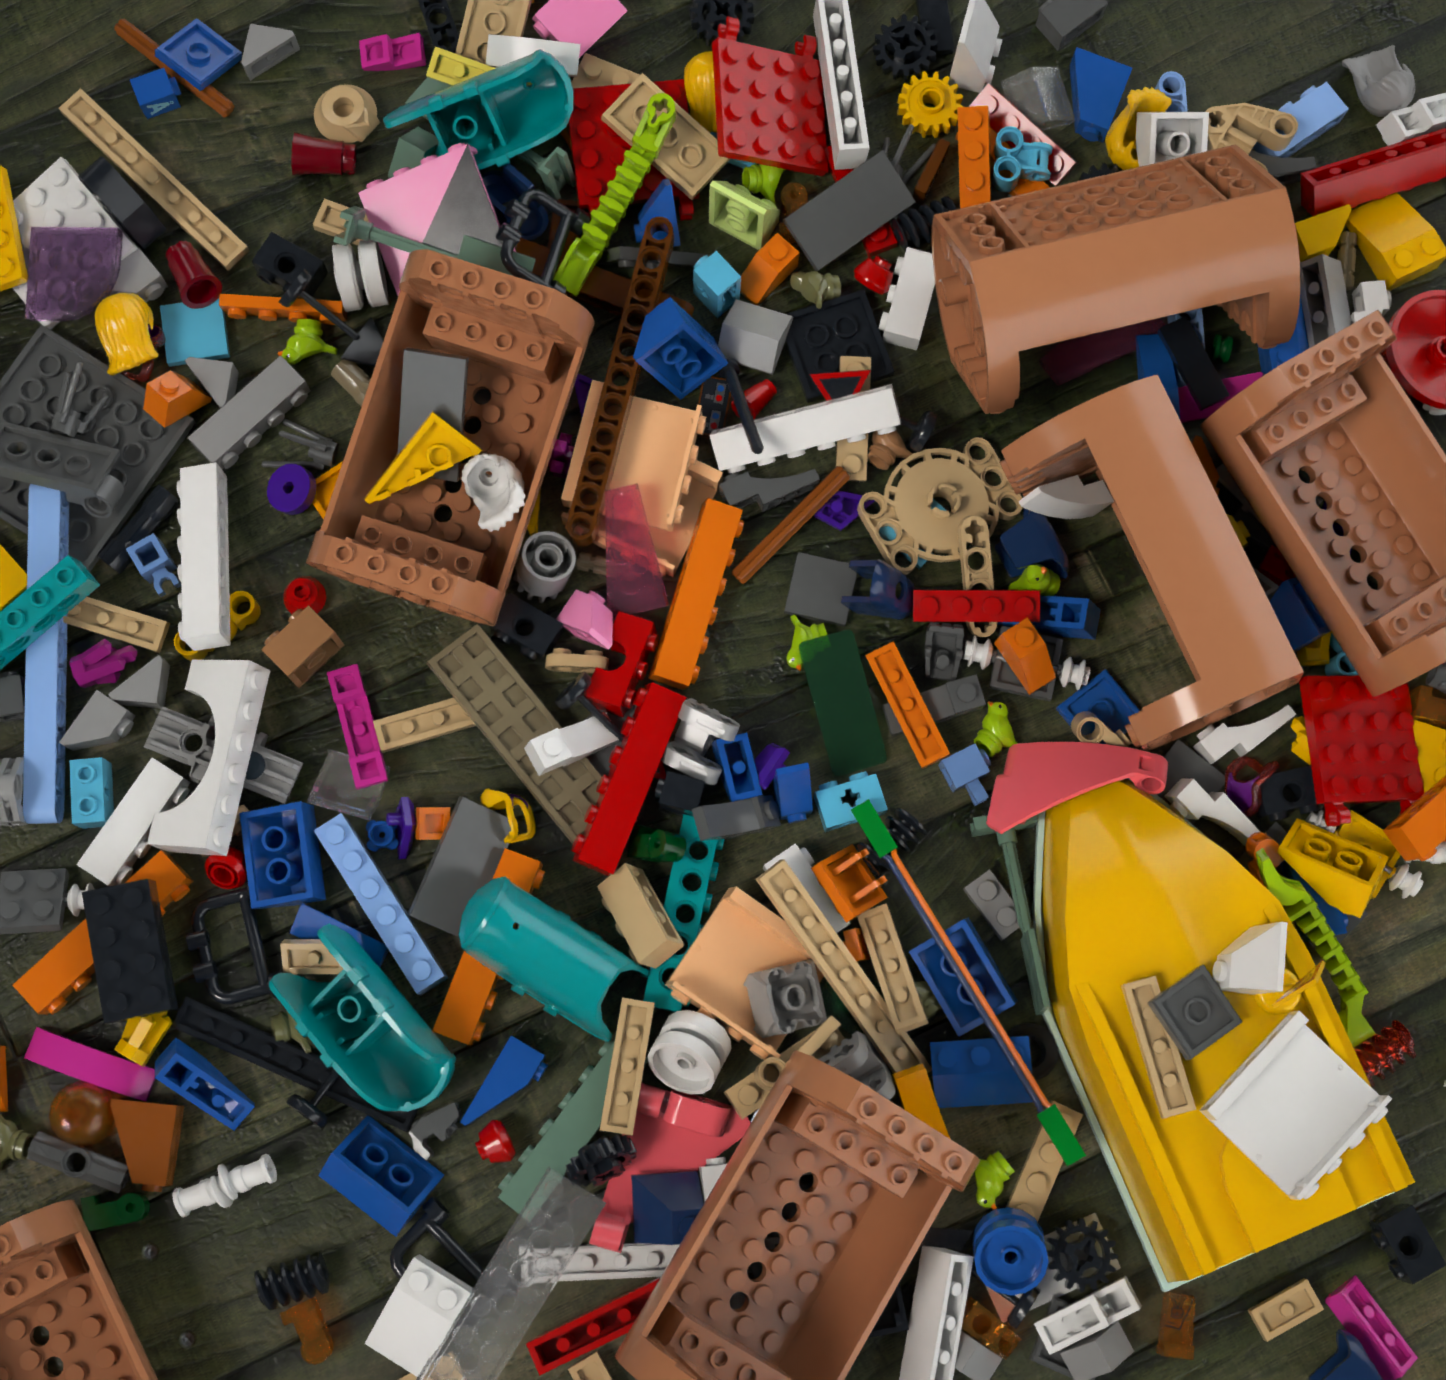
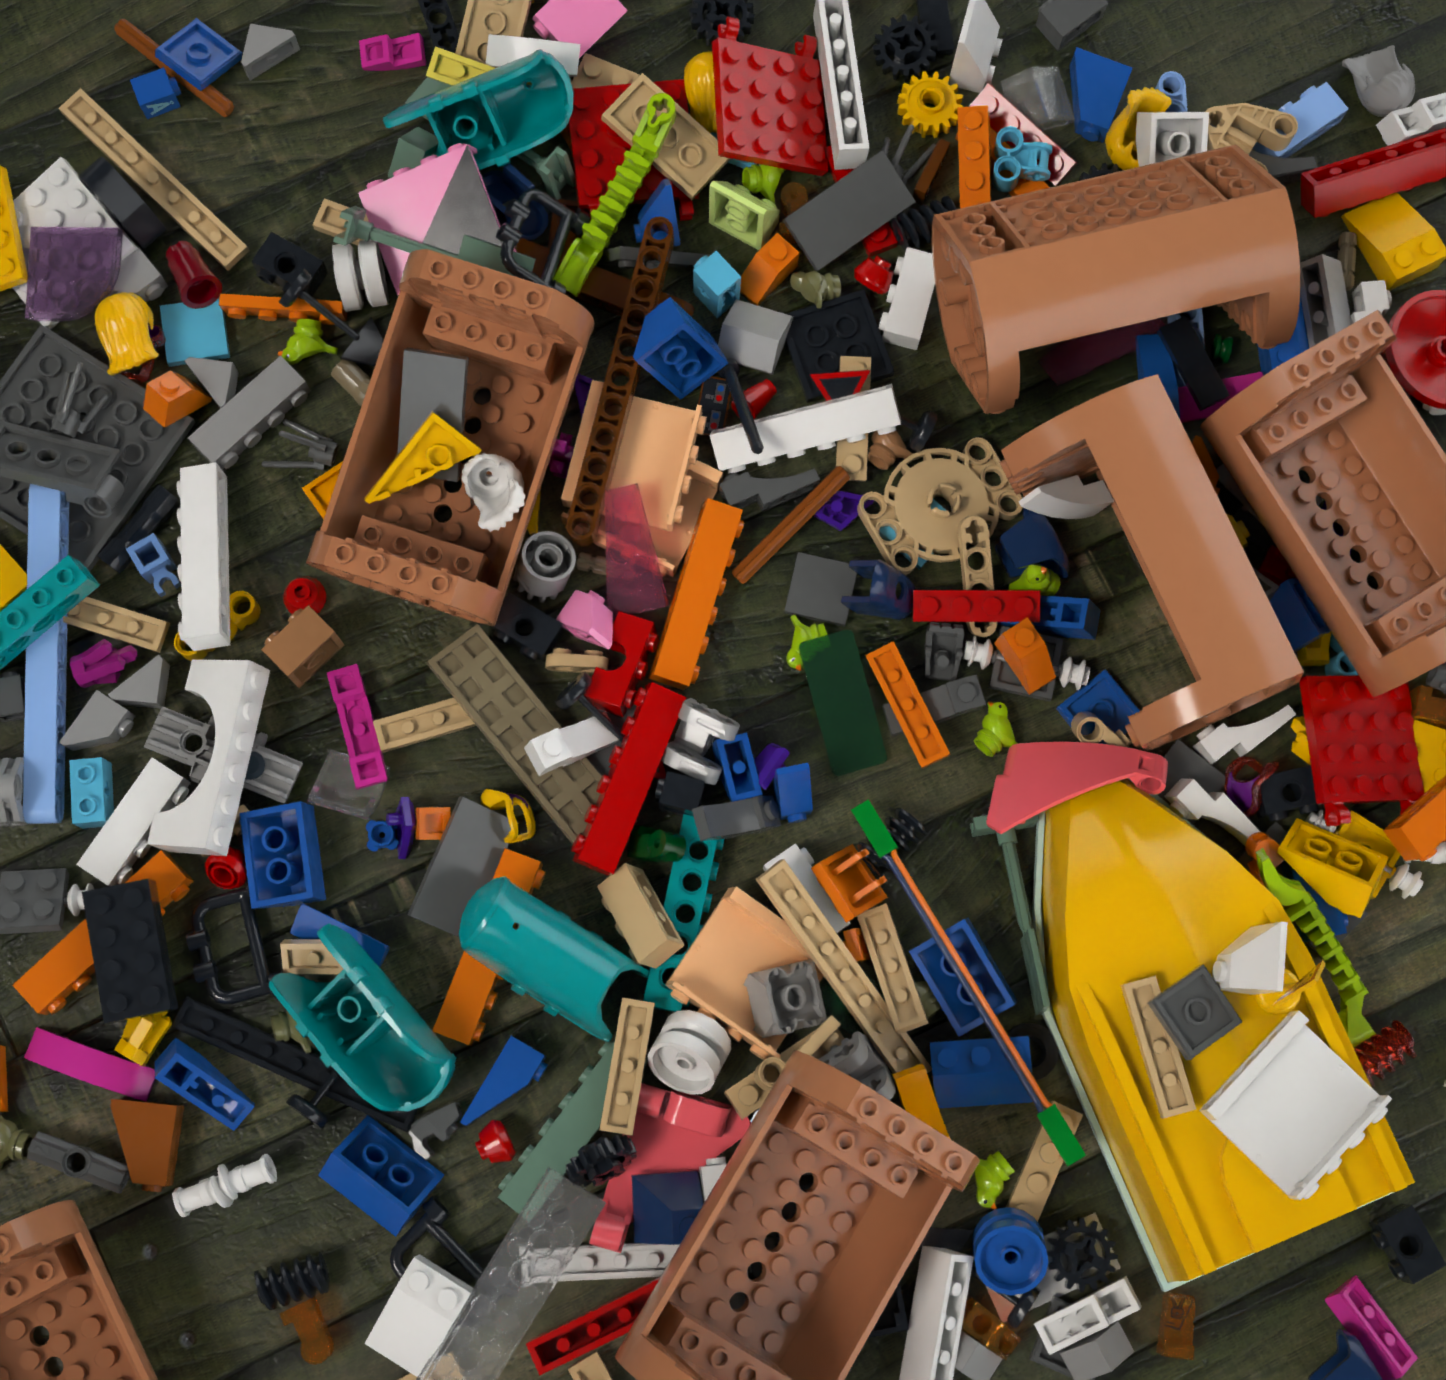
(82, 1113): clear orange cylinder -> none
(127, 1209): dark green leg -> none
(279, 489): dark purple piece -> none
(321, 156): dark red plant -> none
(346, 114): tan piece -> none
(381, 904): light blue brick -> none
(830, 797): medium azure brick -> none
(965, 770): medium blue brick -> none
(993, 904): light grey plate -> none
(1285, 1309): tan plate -> none
(1321, 232): yellow slope -> none

